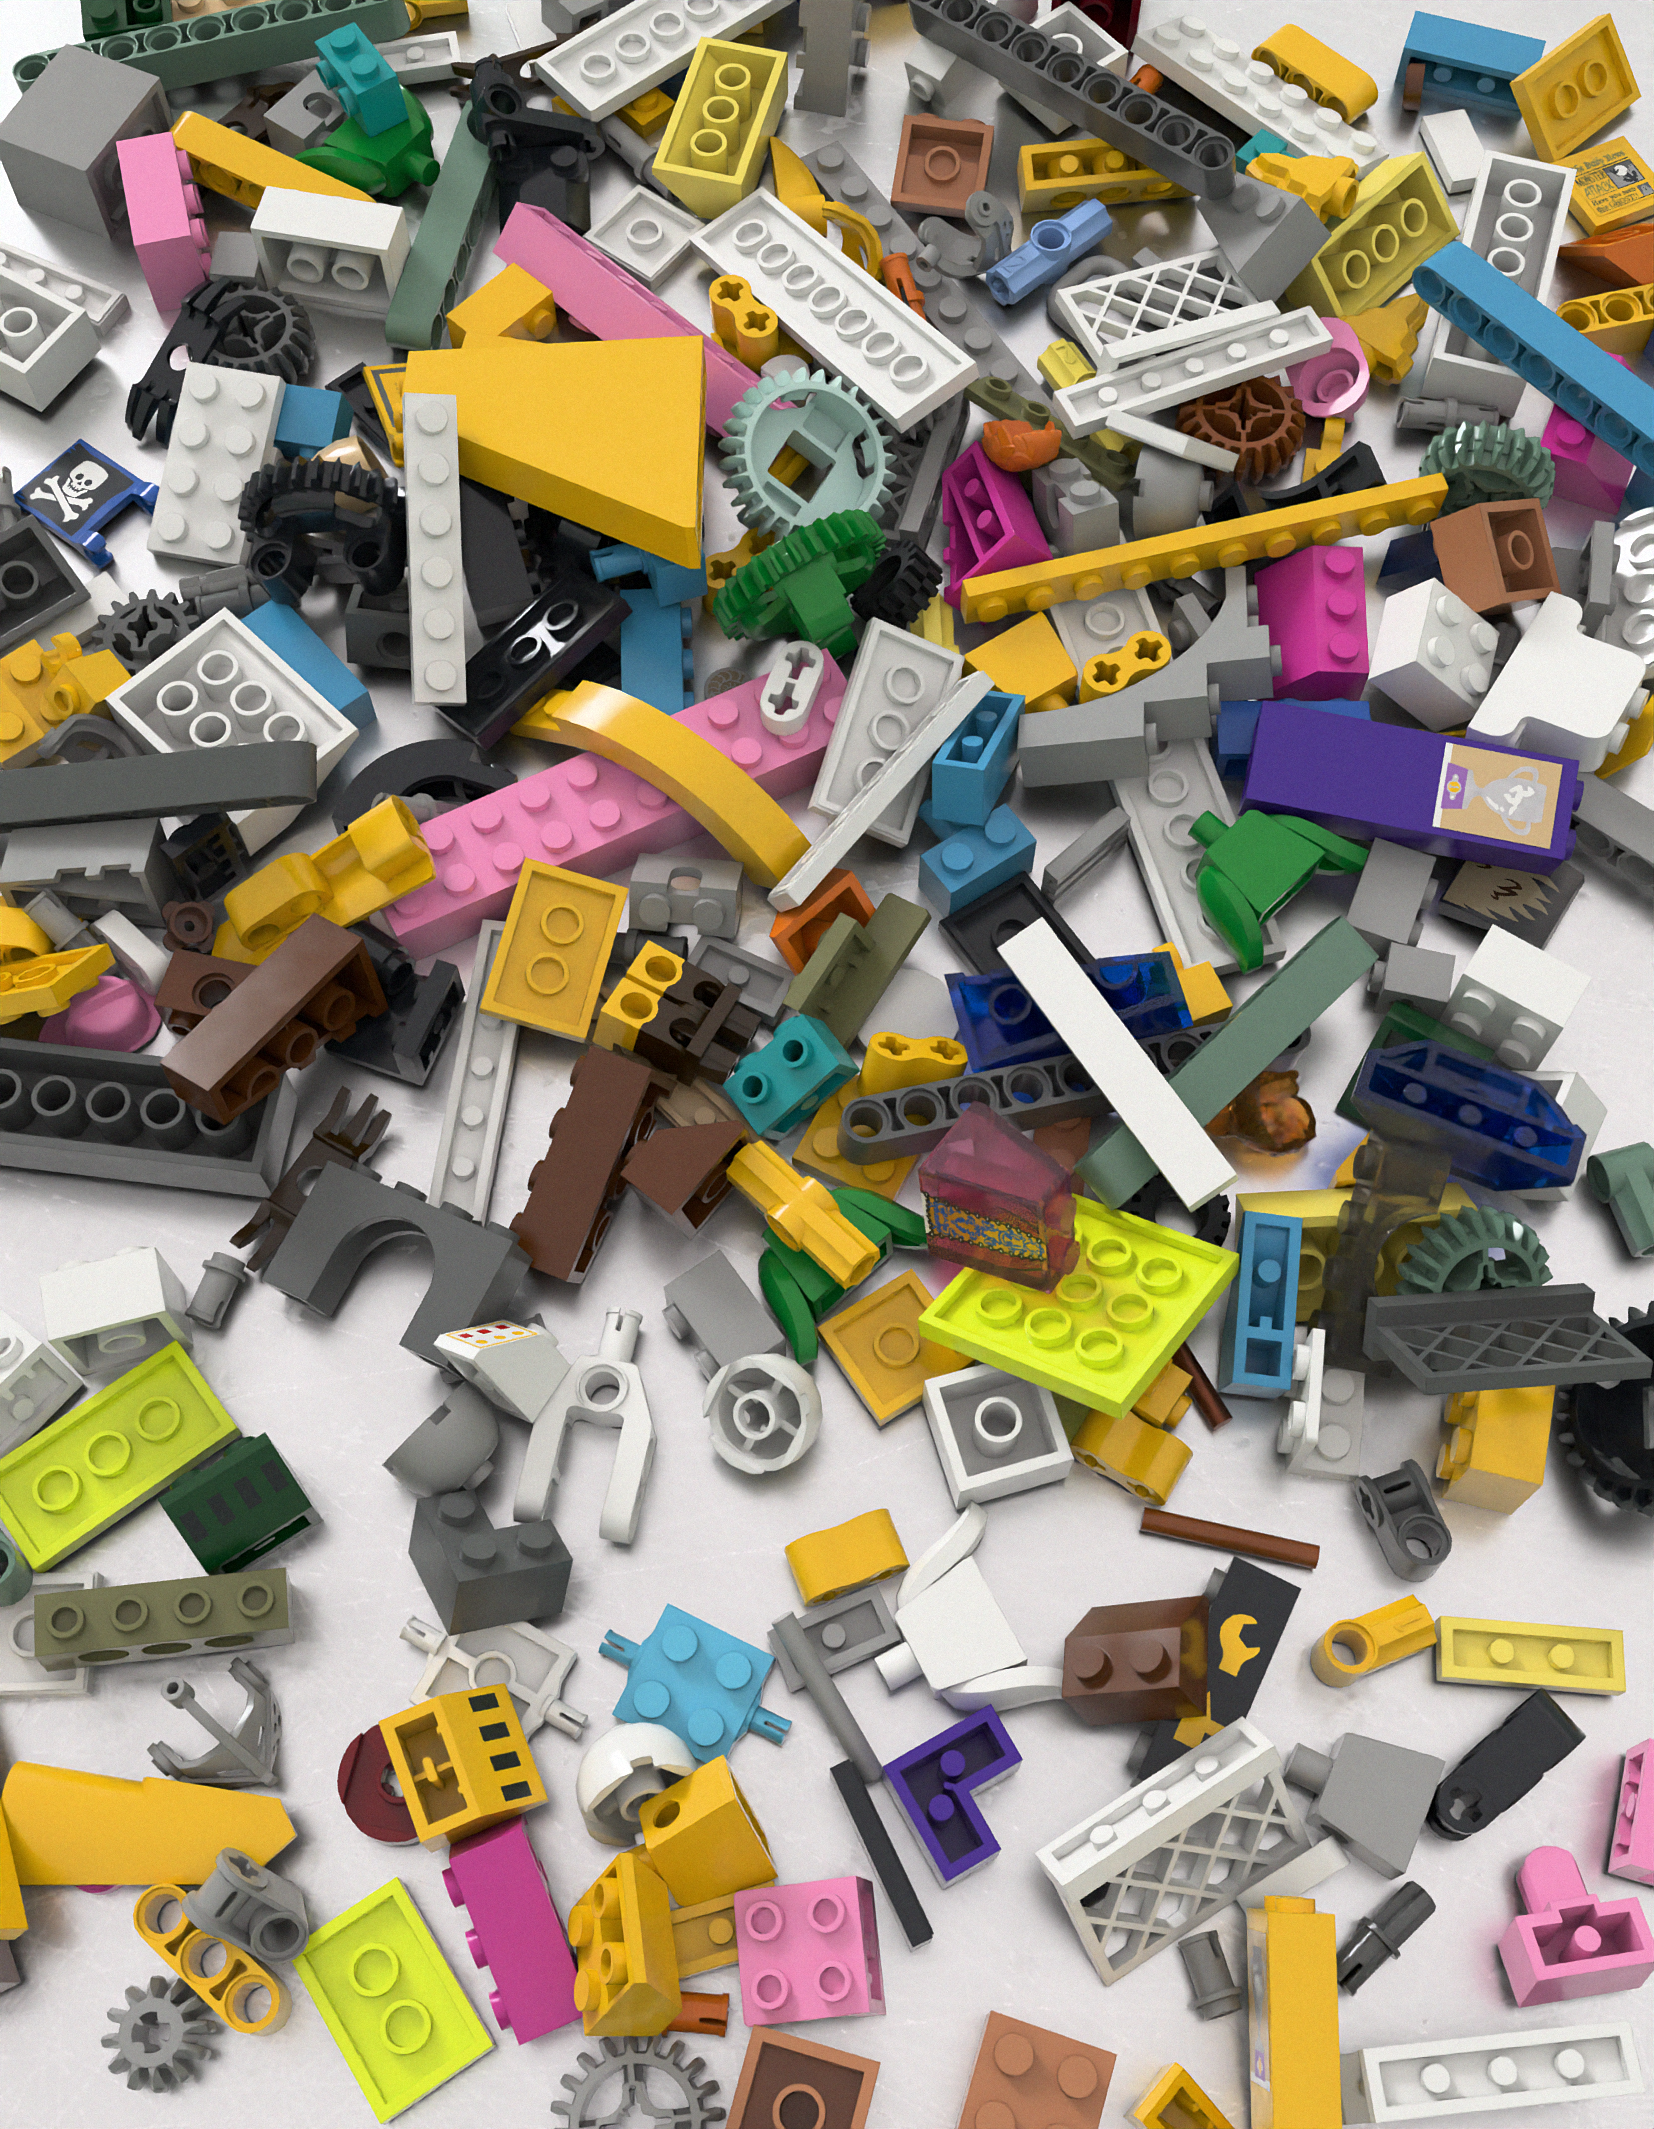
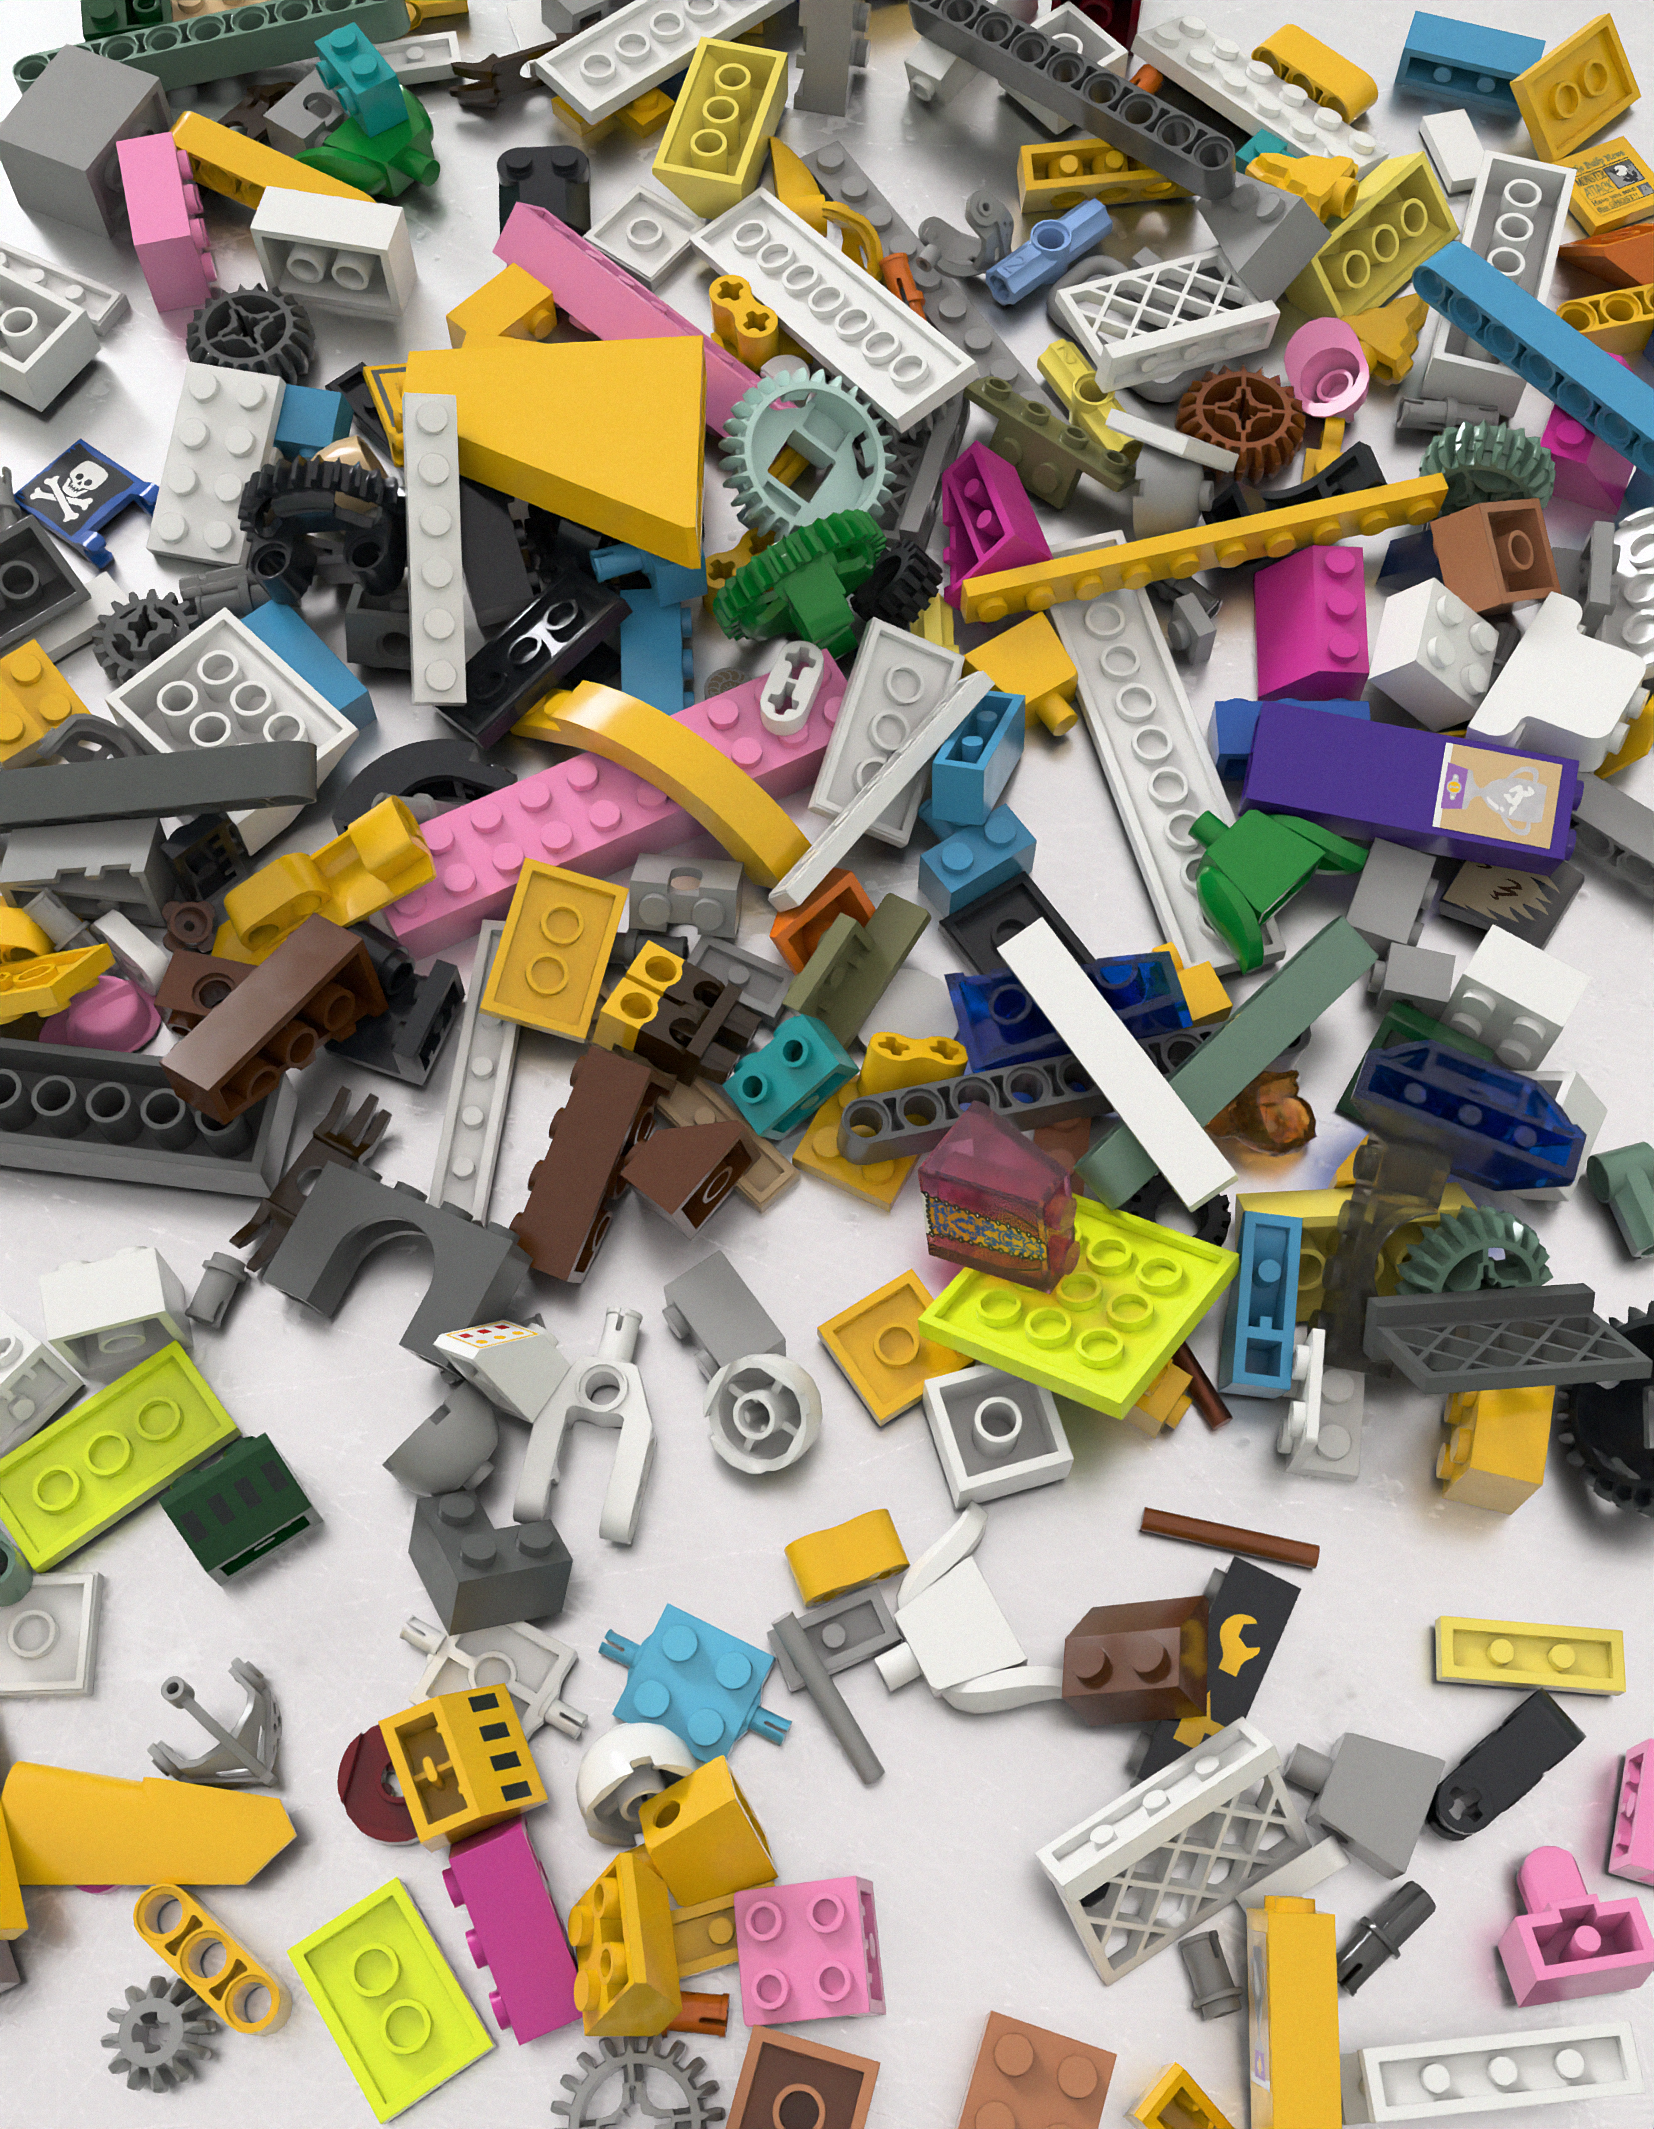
(79, 680): yellow brick -> none
(163, 385): black piece -> none
(163, 1619): olive brick -> none
(238, 260): light grey brick -> none
(241, 1901): light grey piece -> none
(443, 244): sand green beam -> none
(505, 122): black piece -> none
(634, 152): light grey pin -> none
(803, 1214): yellow piece -> none
(803, 1291): green torso -> none
(881, 1855): black tile -> none
(937, 1789): dark purple brick -> none
(941, 164): nougat plate -> none
(1017, 446): orange hair -> none
(1074, 508): light grey brick -> none
(1085, 855): light grey tile -> none
(1120, 731): light grey arch -> none
(1132, 1454): yellow axle -> none
(1138, 659): yellow axle -> none
(1193, 371): white plate -> none
(1375, 1639): yellow piece -> none
(1403, 1508): dark grey piece -> none
(1413, 87): reddish brown tile -> none

